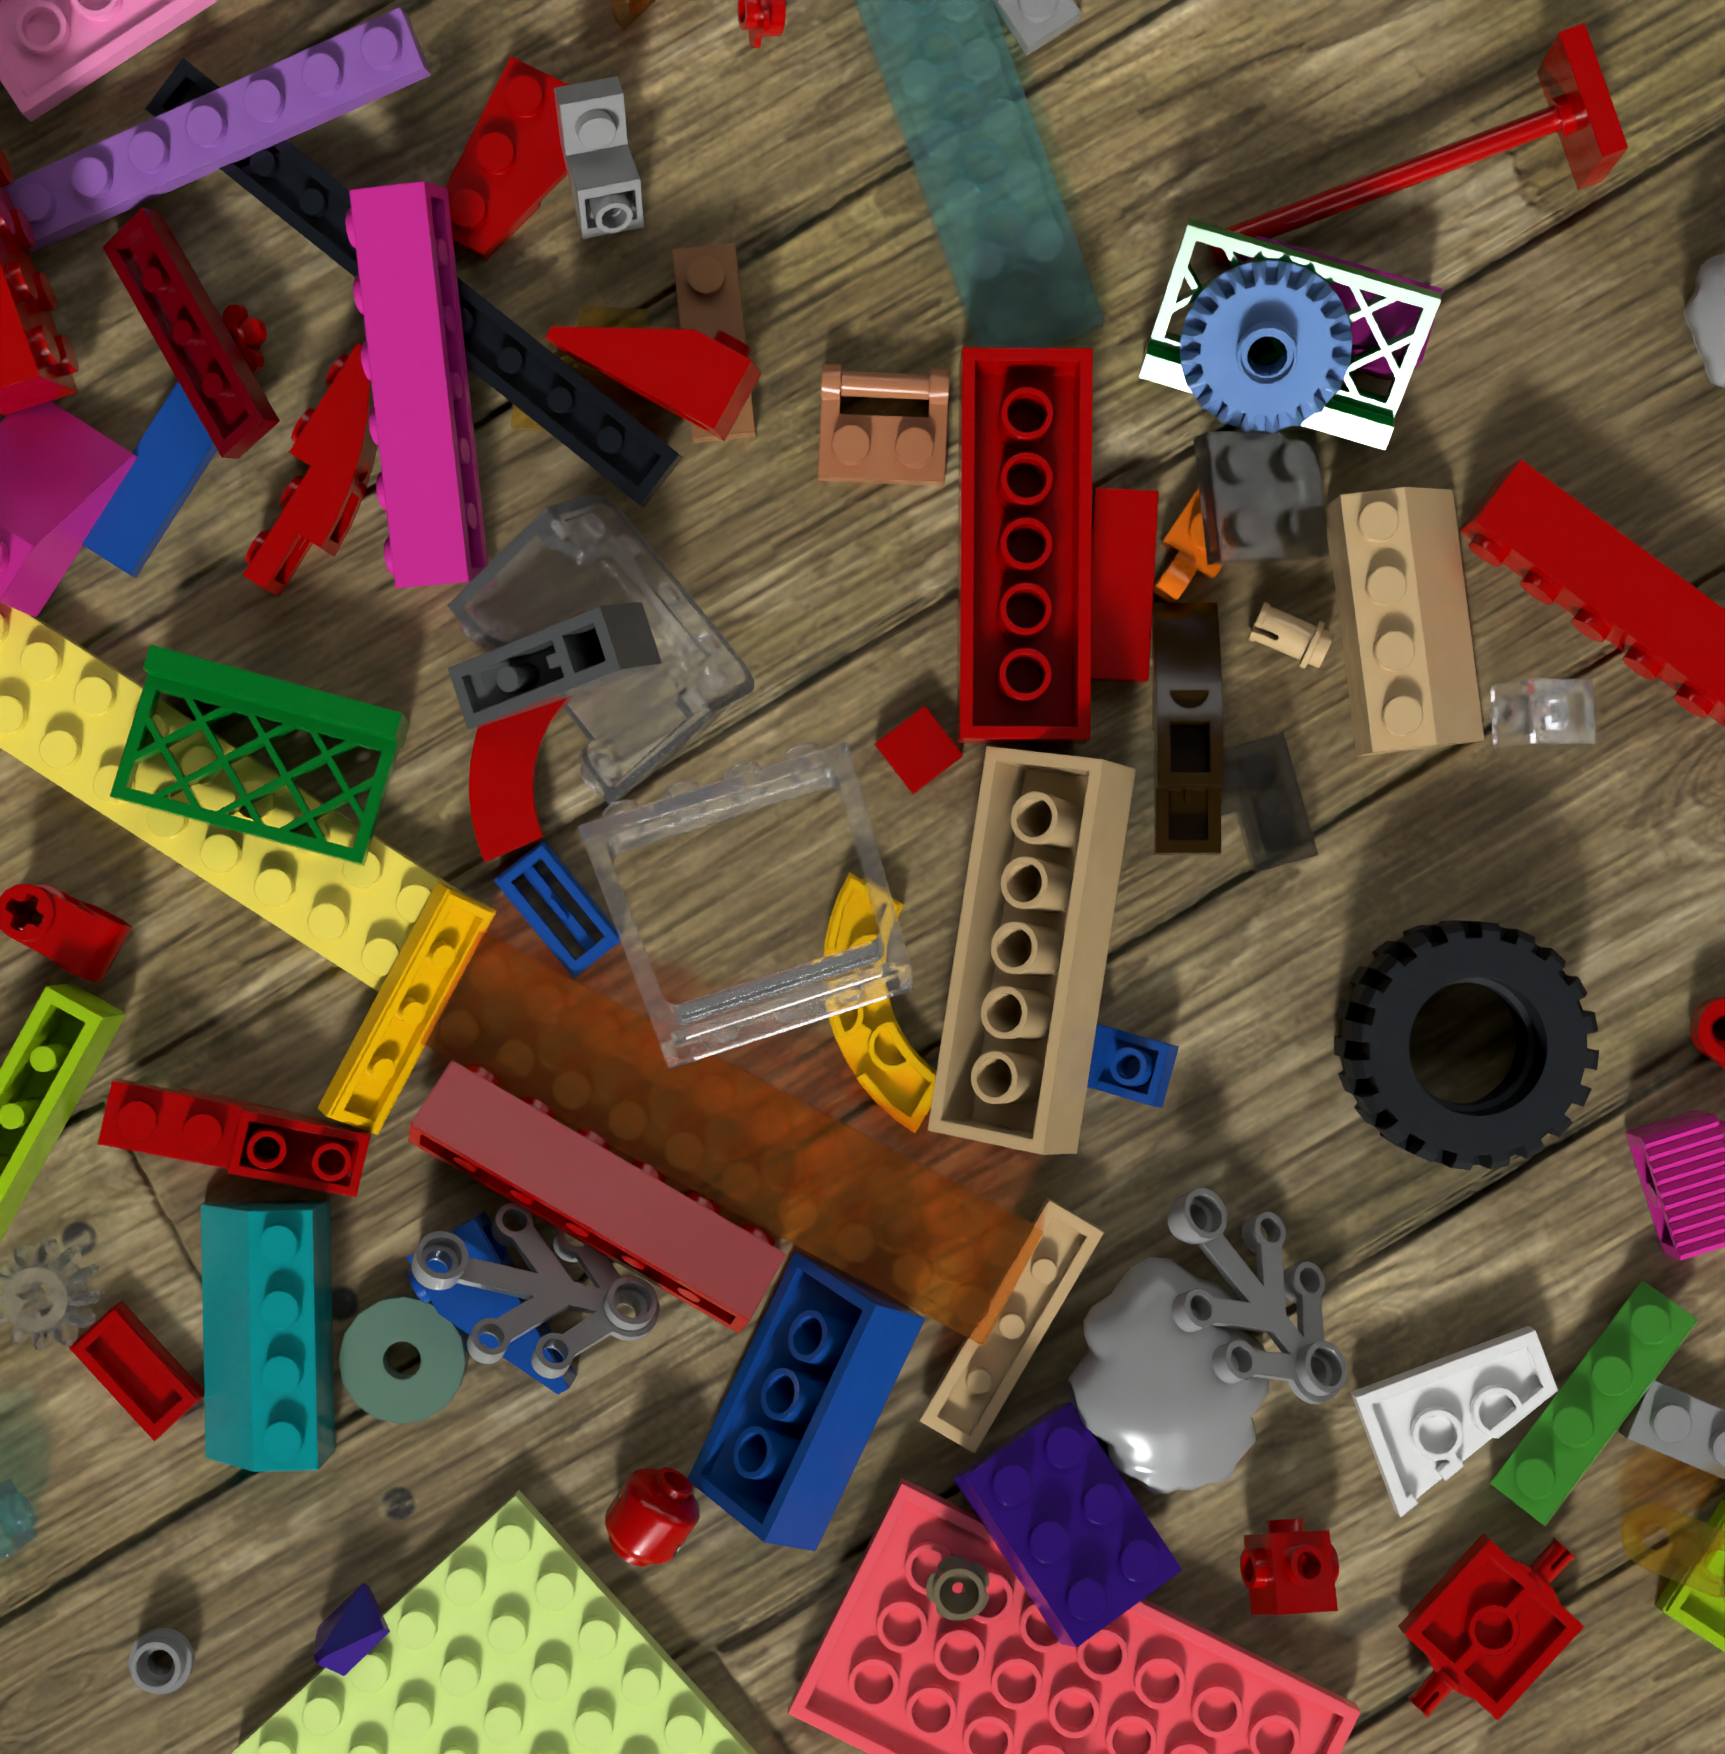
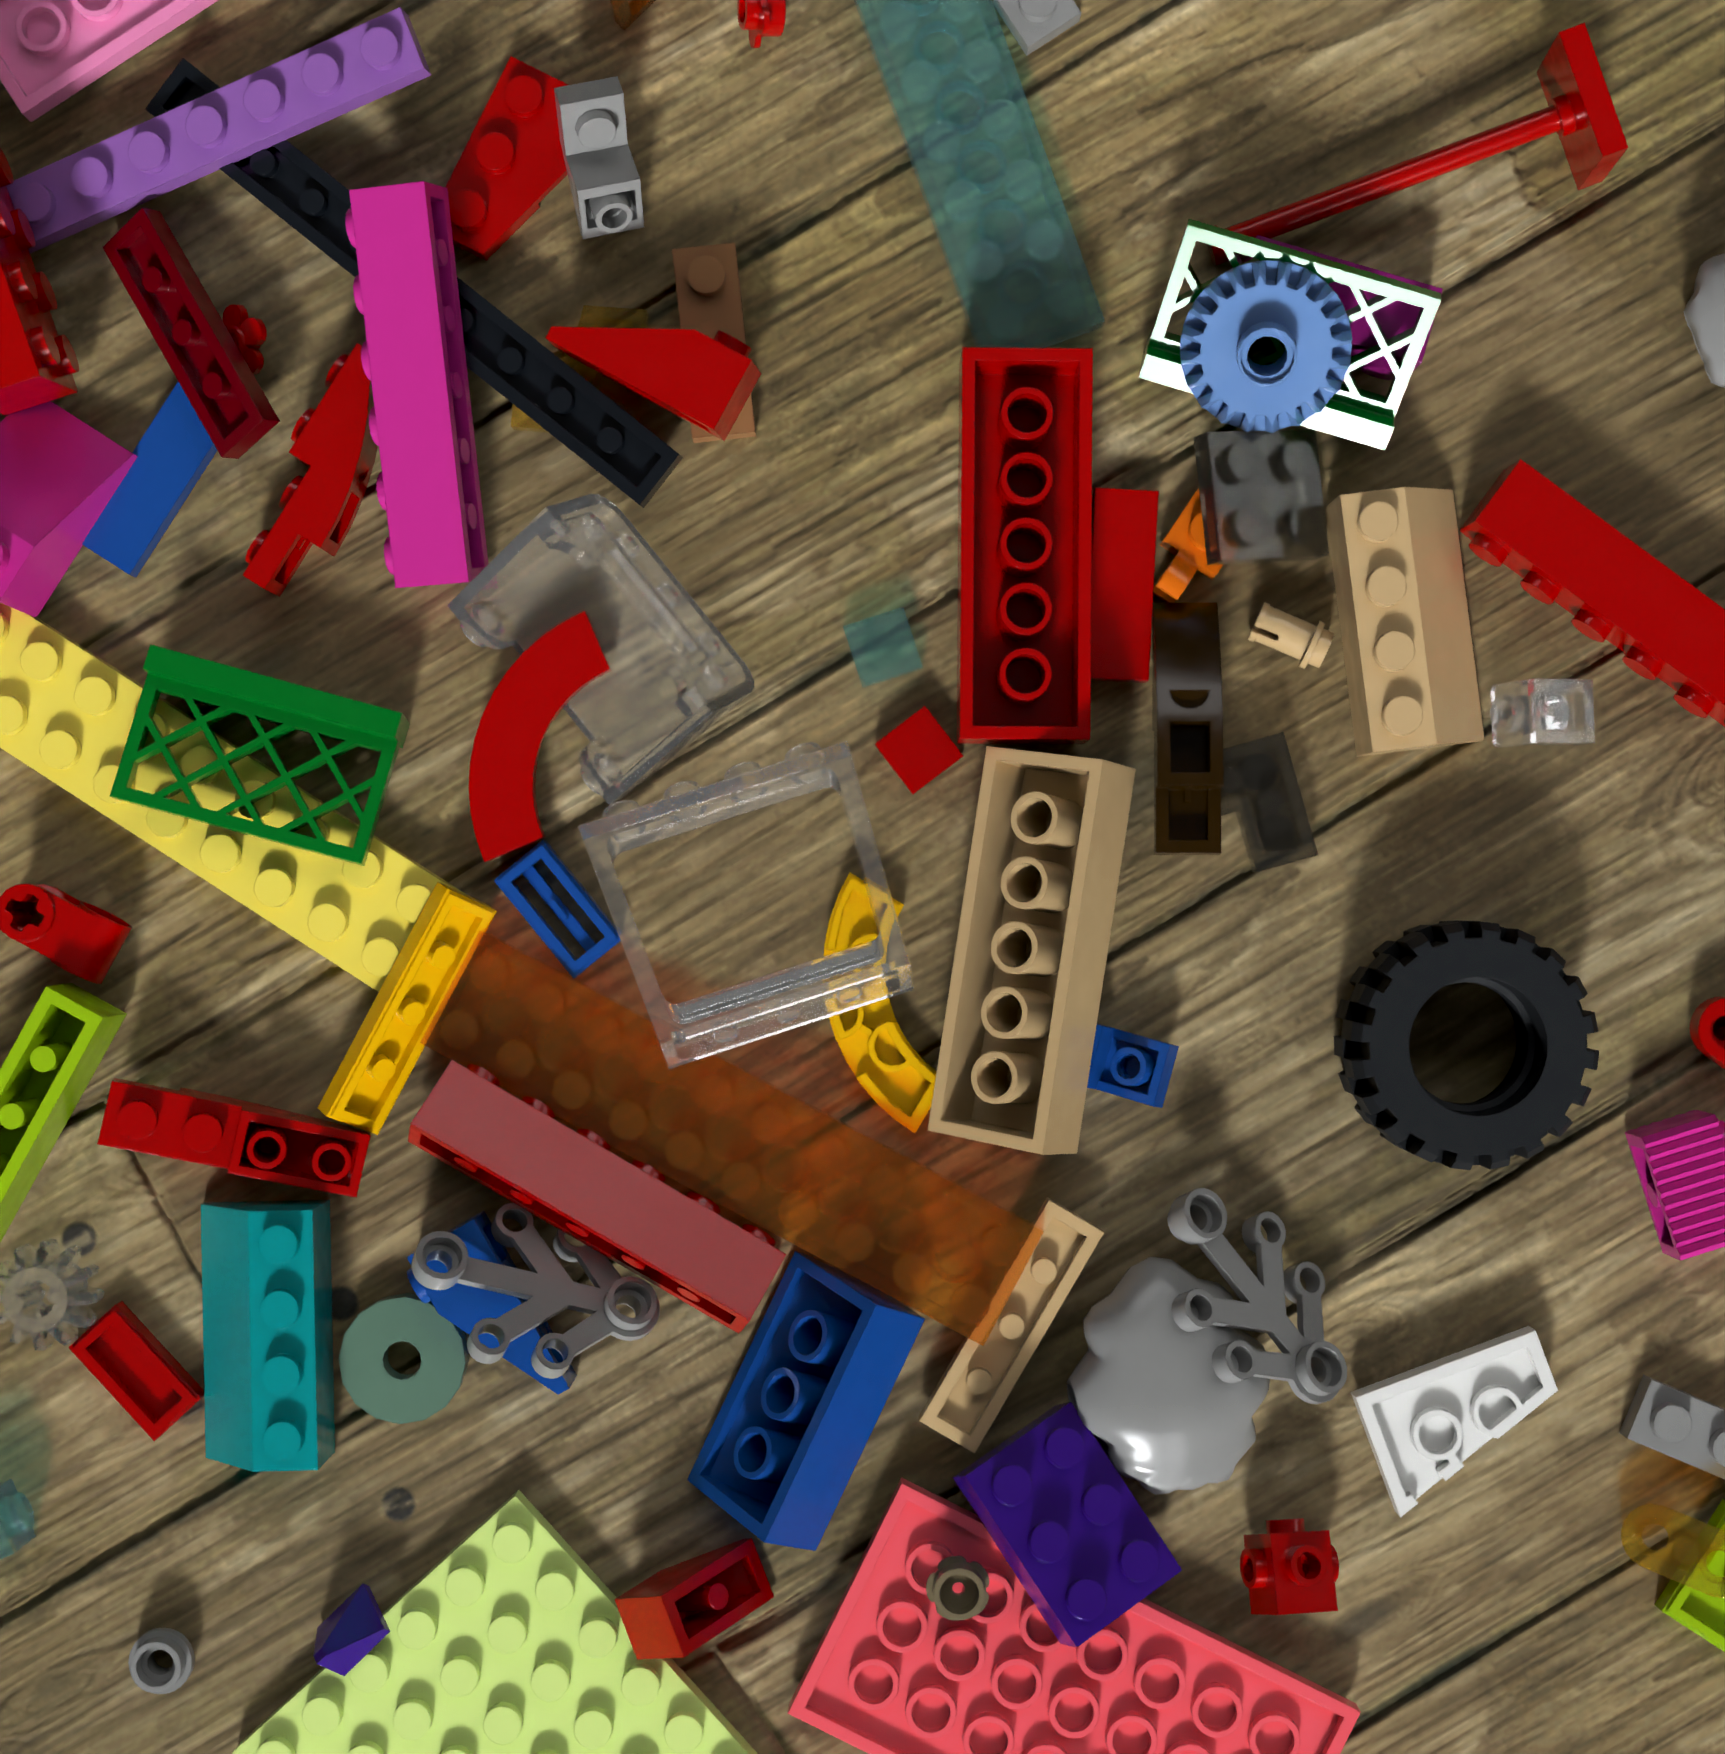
(555, 663): dark grey slope -> none
(652, 1516): red head -> none
(694, 1601): none -> red slope
(882, 647): none -> clear light blue tile
(883, 446): nougat plate -> none
(1490, 1626): red plate -> none
(1594, 1402): bright green plate -> none

